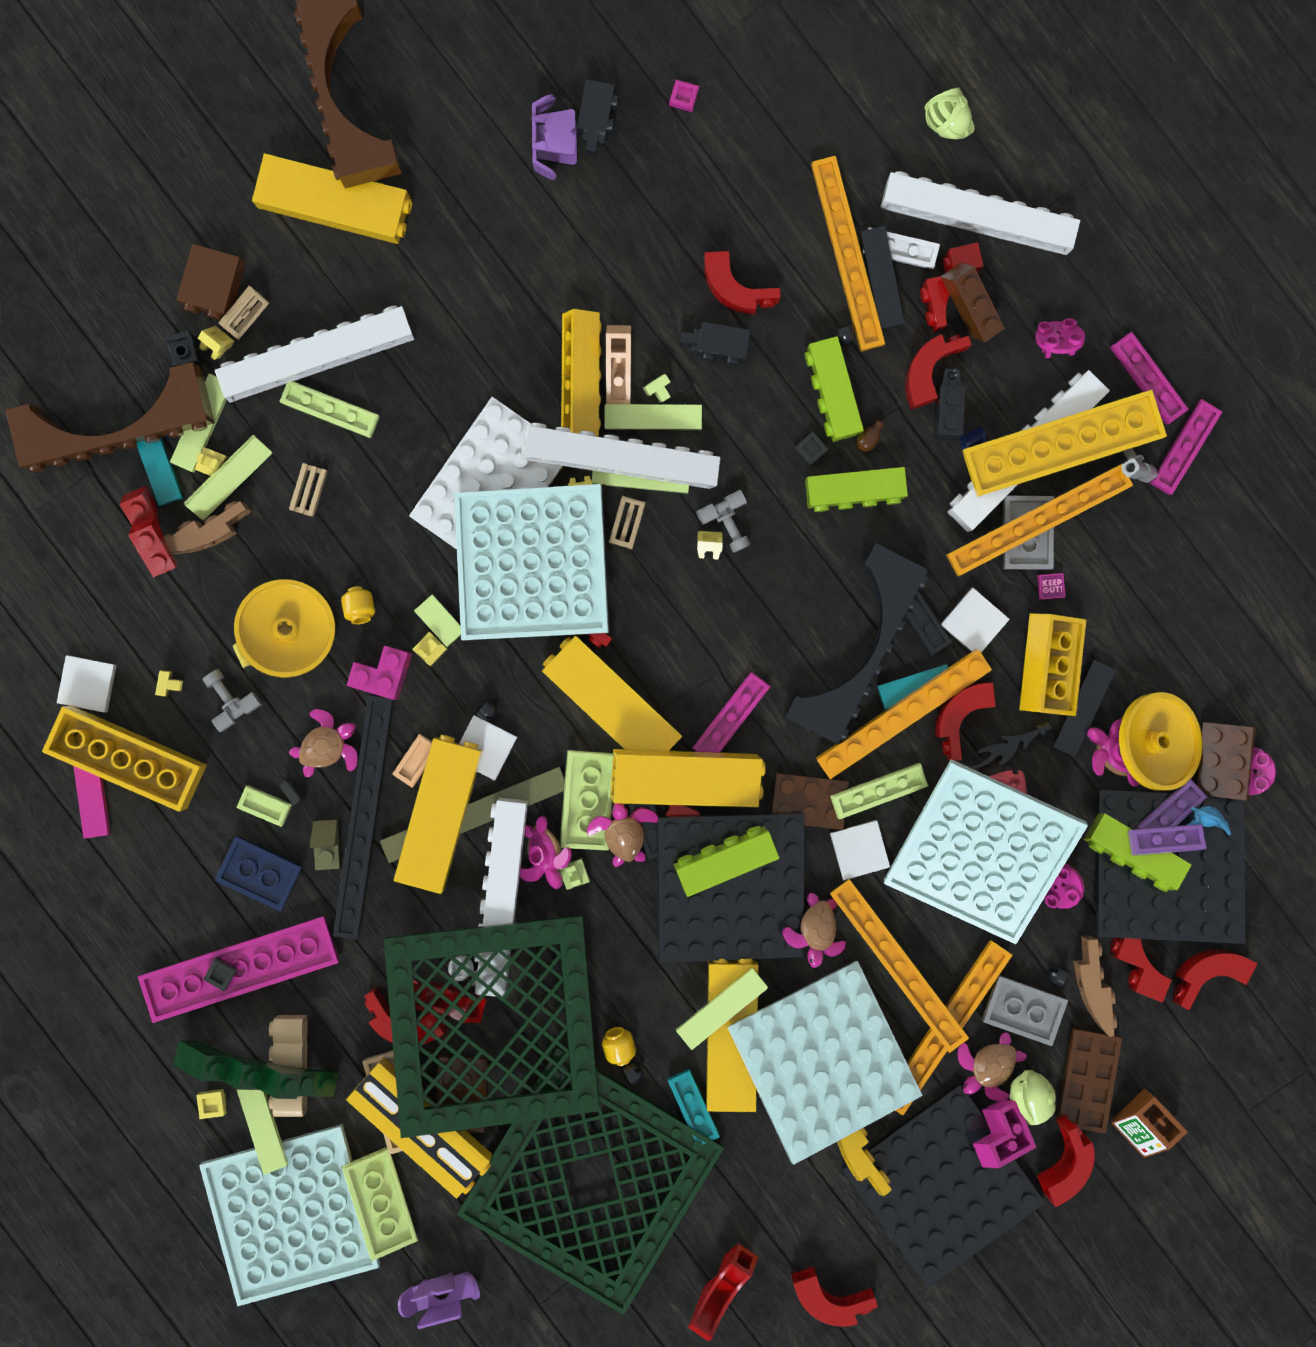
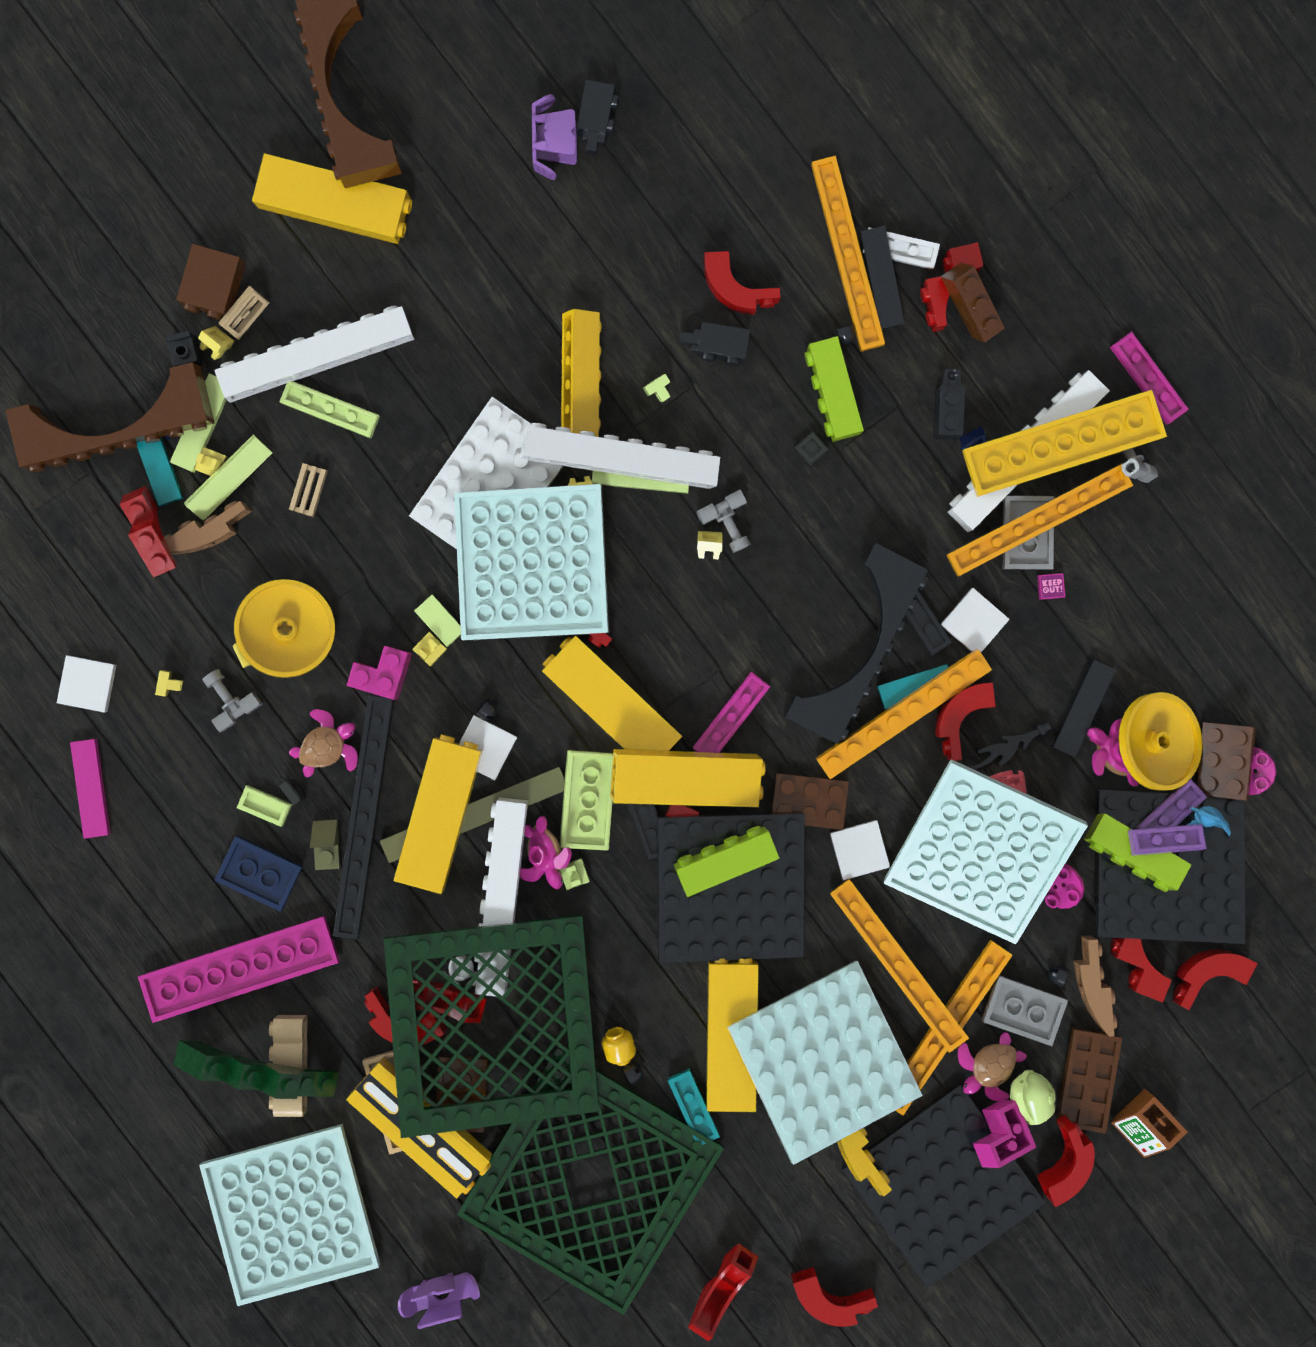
(124, 758): yellow brick -> none
(211, 1103): light yellow tile -> none
(220, 974): pearl dark grey tile -> none
(263, 1130): yellowish green tile -> none
(358, 605): yellow head -> none
(379, 1203): yellowish green tile -> none
(414, 761): light nougat tile -> none
(618, 364): light nougat slope -> none
(621, 542): tan tile -> none
(623, 834): animal -> none
(653, 417): yellowish green tile -> none
(684, 95): dark pink tile -> none
(721, 1008): yellowish green tile -> none
(817, 930): animal -> none
(856, 488): lime brick -> none
(869, 437): reddish brown cylinder -> none
(879, 791): yellowish green tile -> none
(918, 380): red arch -> none
(951, 115): yellowish green helmet -> none
(980, 213): white brick -> none
(1052, 664): yellow slope -> none
(1059, 337): dark pink plate -> none
(1186, 446): dark pink tile -> none

